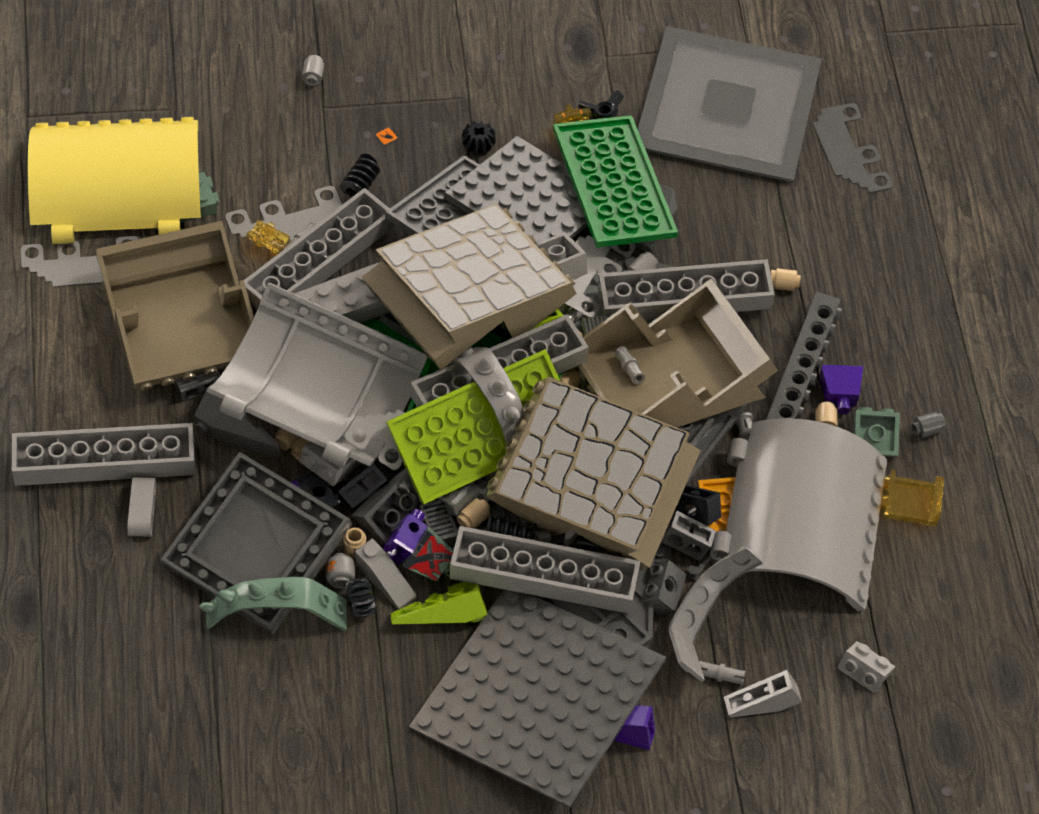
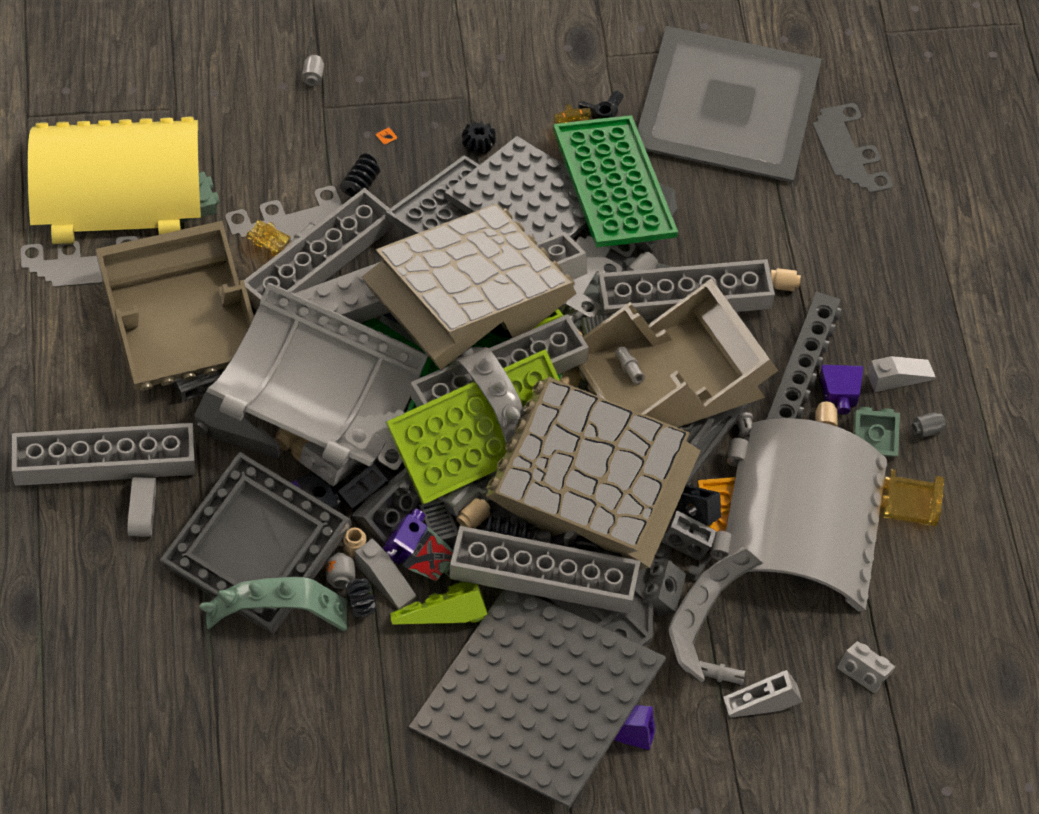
(898, 372): none -> light grey slope

